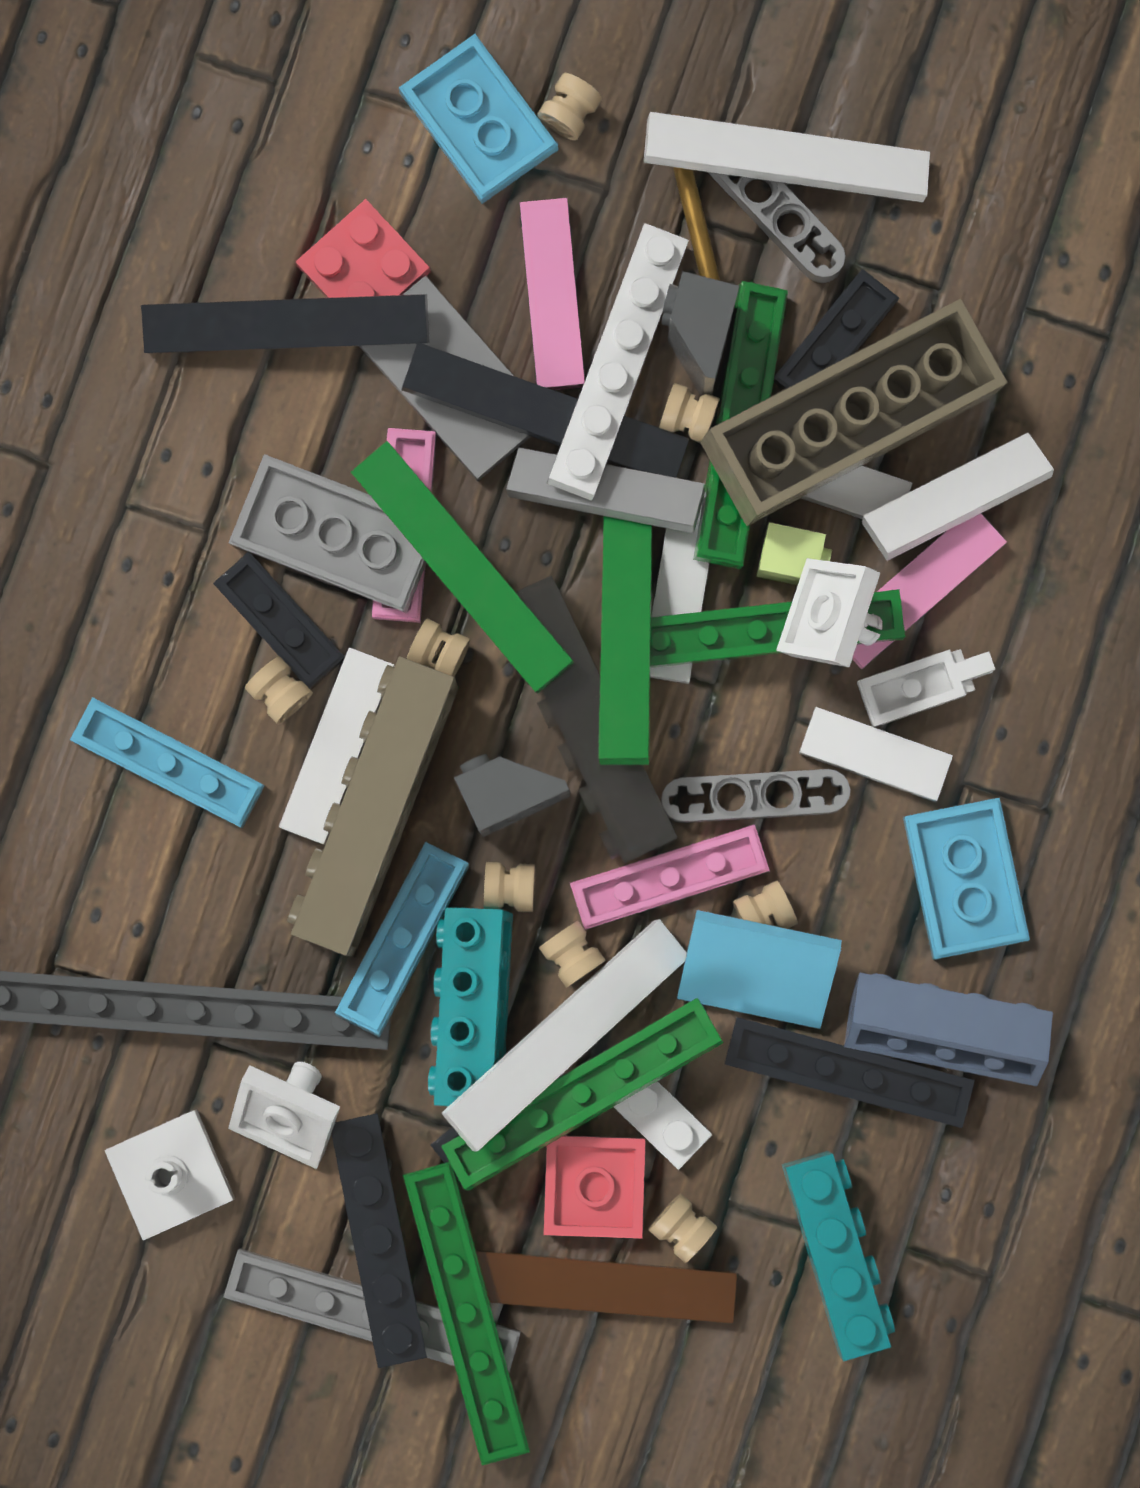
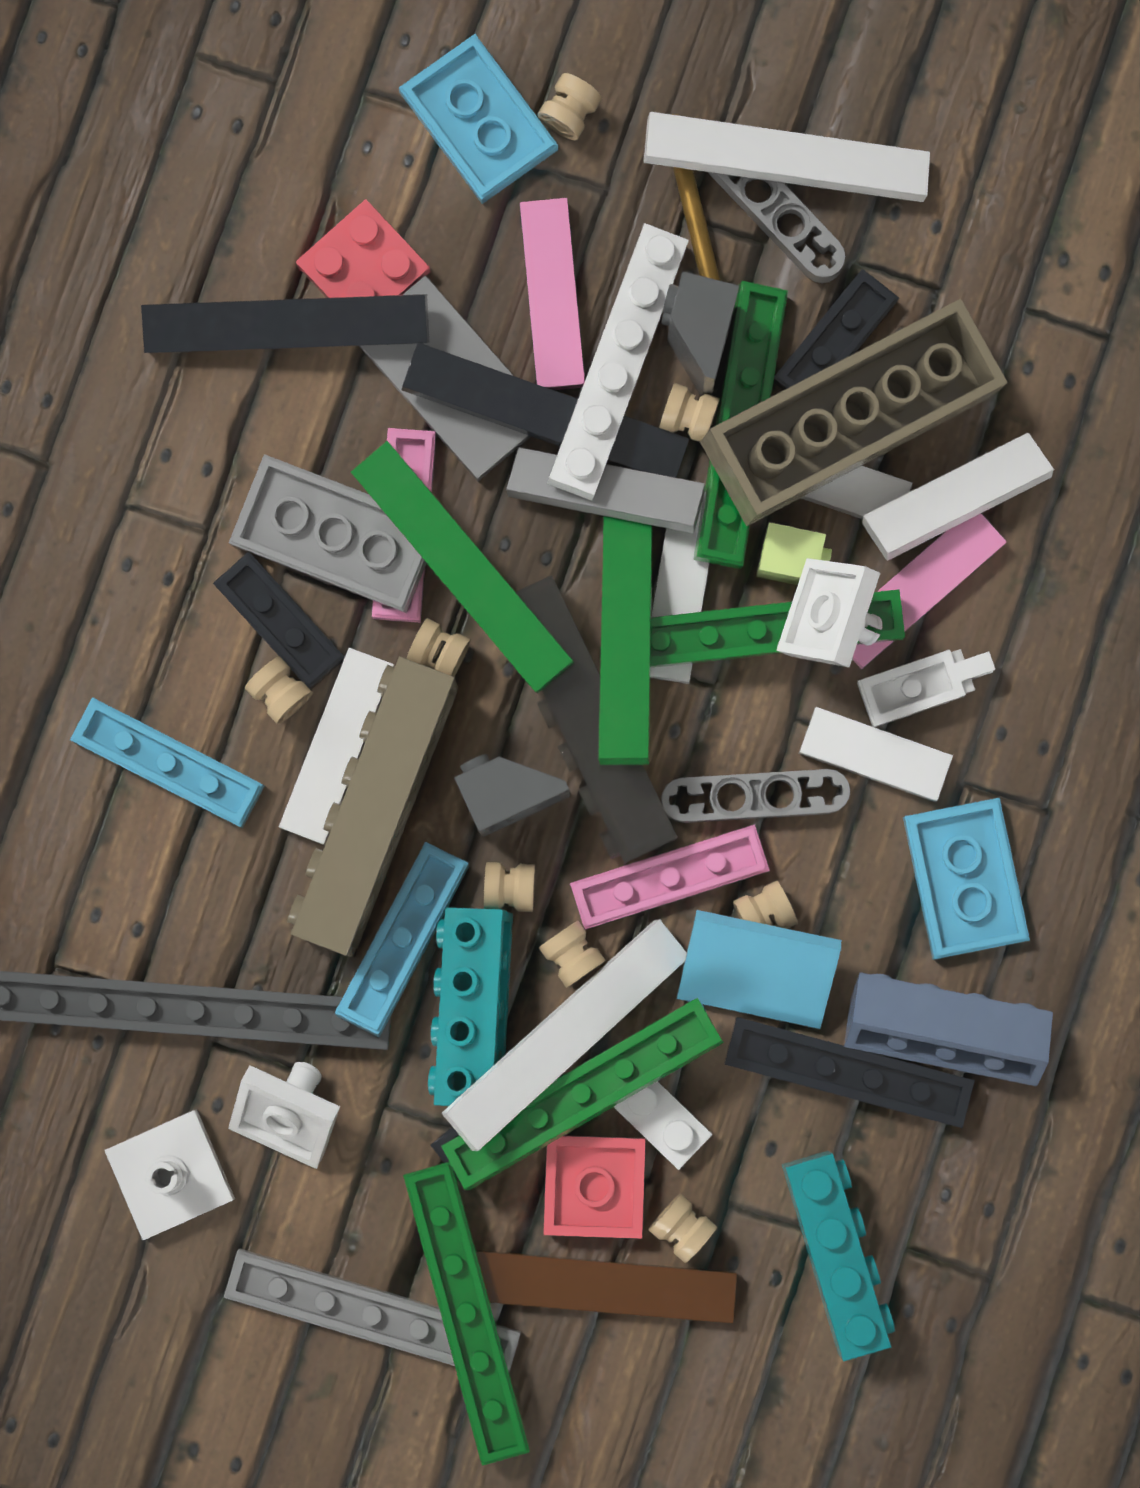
(378, 1241): black plate -> none

